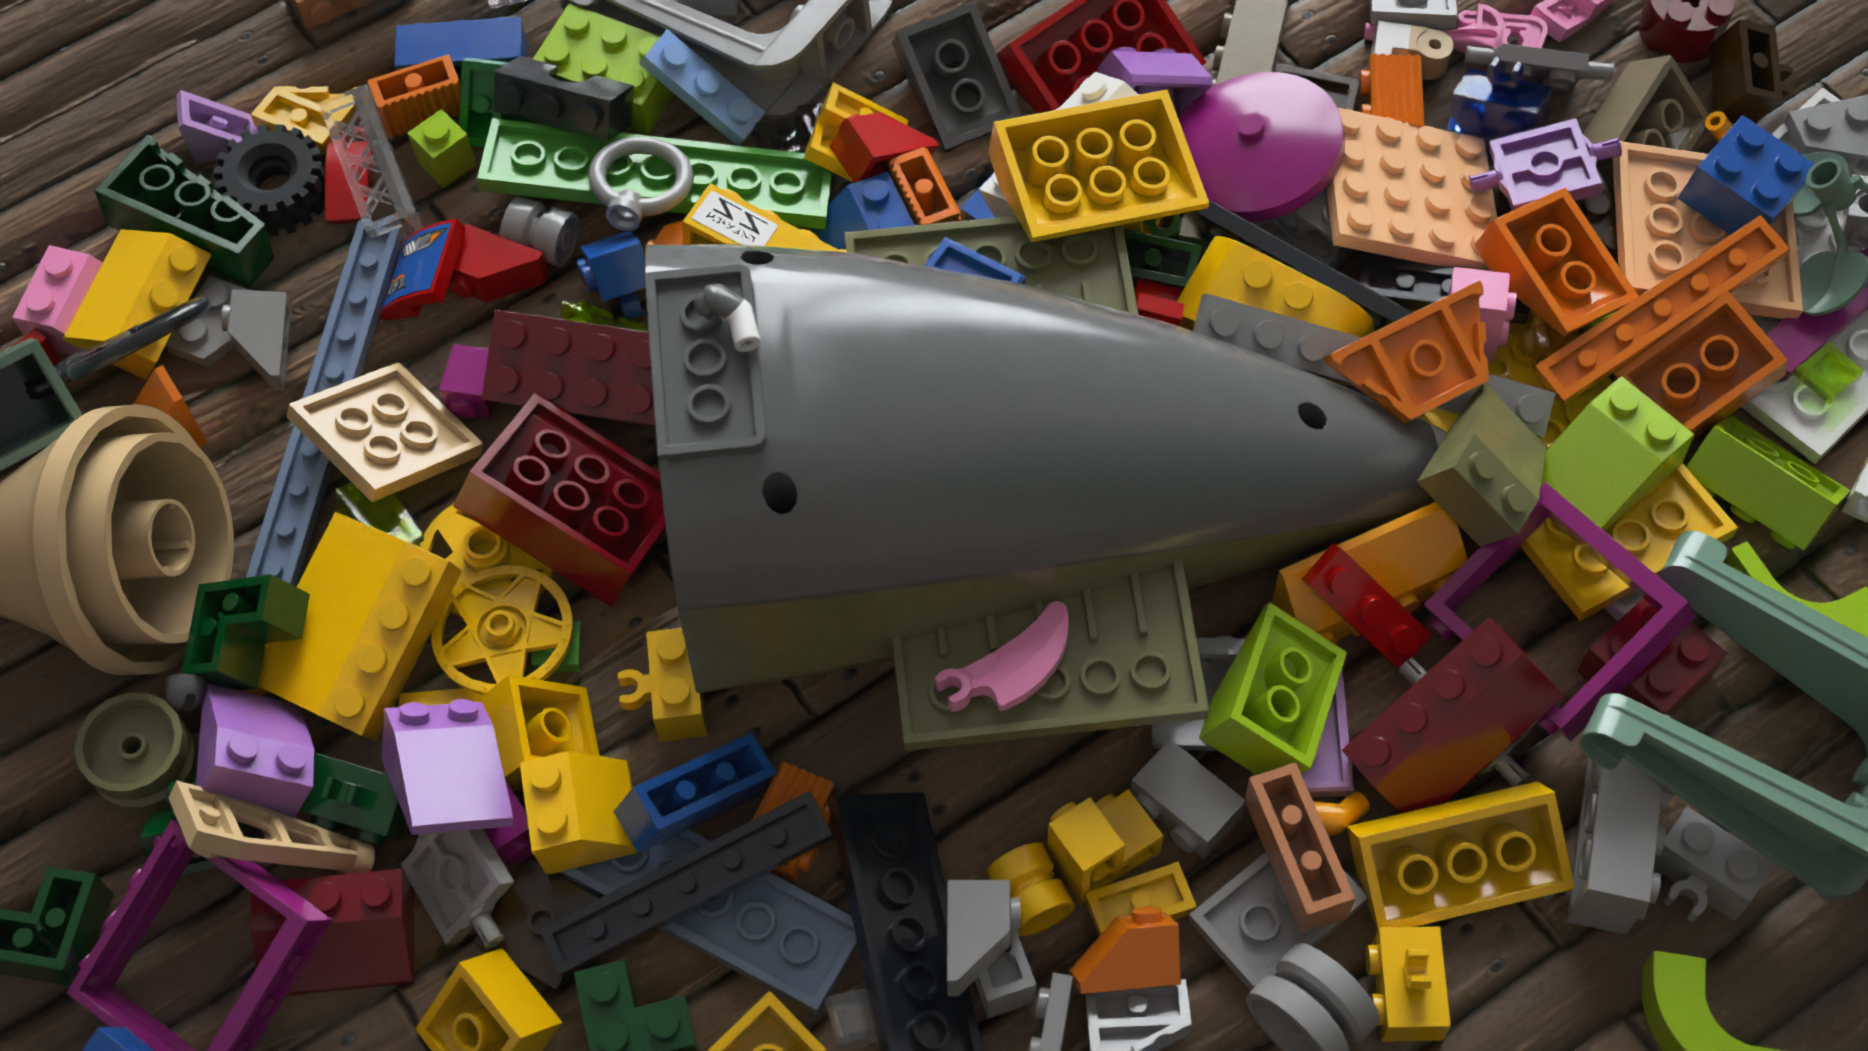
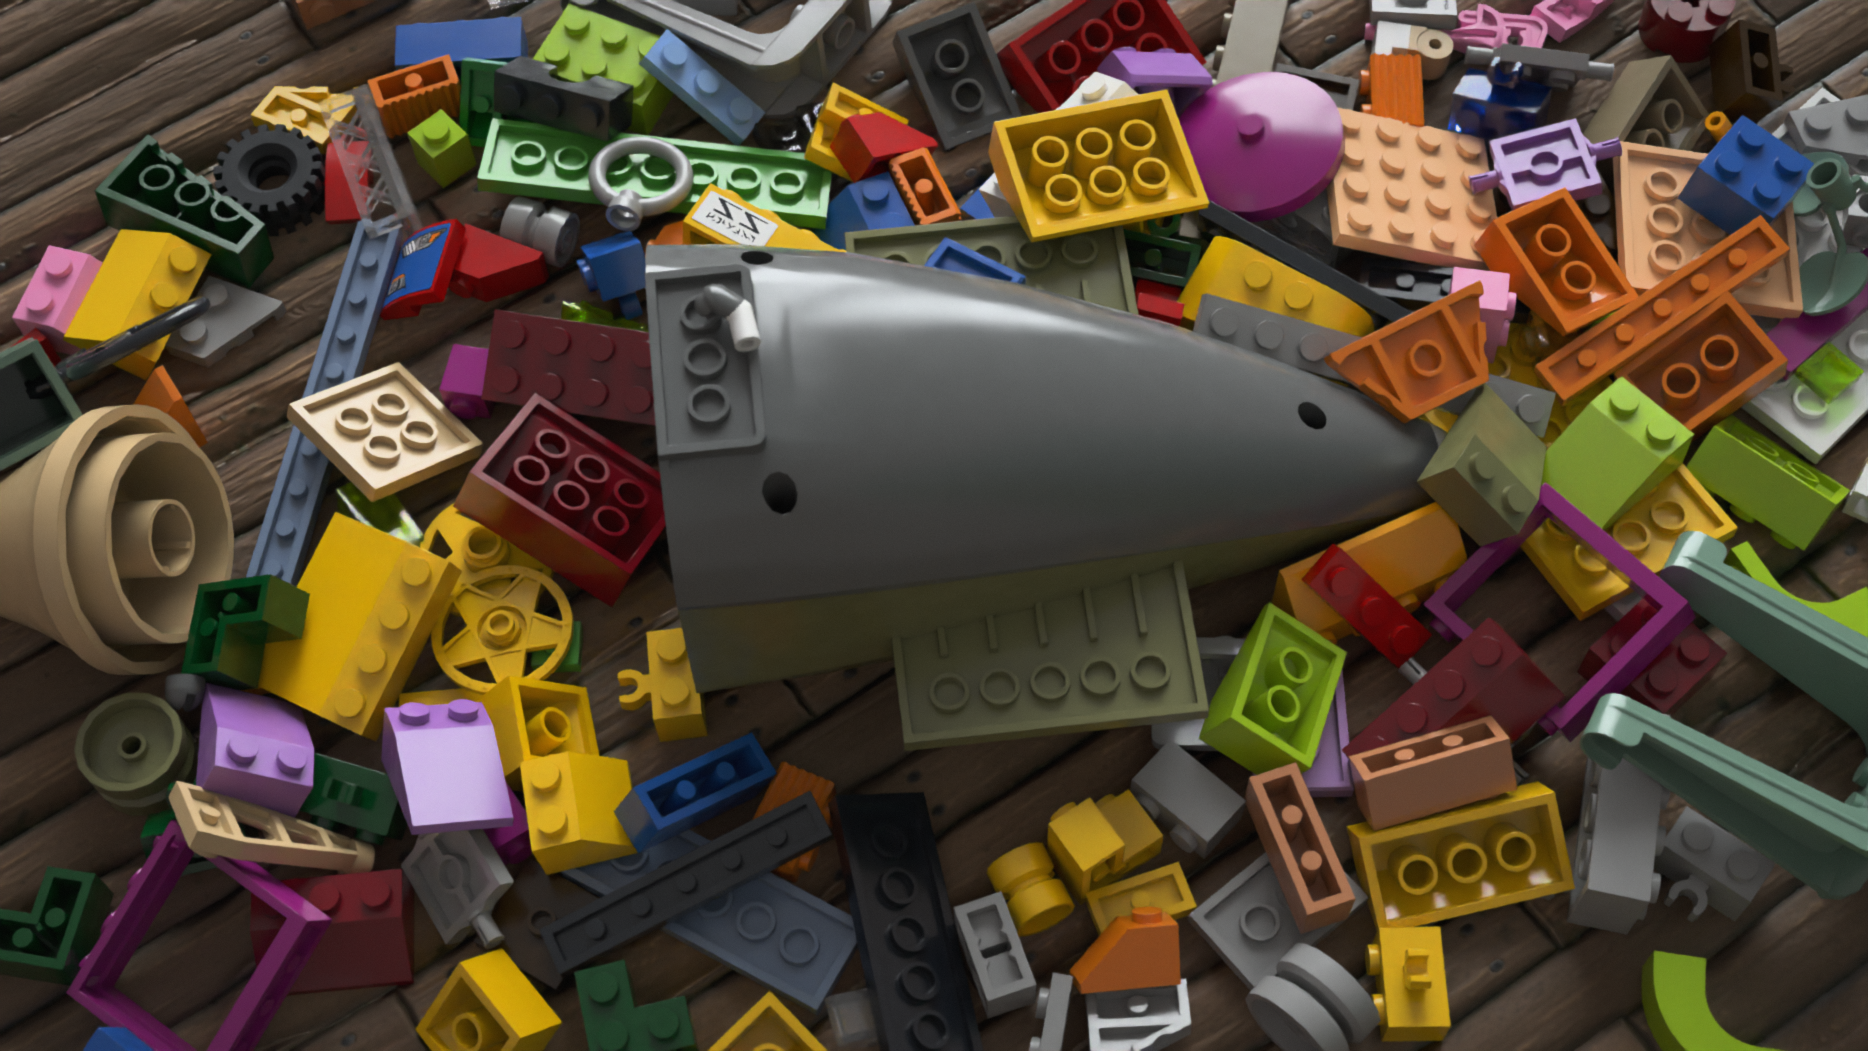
(209, 126): lavender slope -> none
(260, 331): light grey slope -> none
(977, 928): light grey slope -> none
(1015, 668): bright pink piece -> none
(1343, 814): light orange arm -> none
(1433, 773): none -> nougat brick

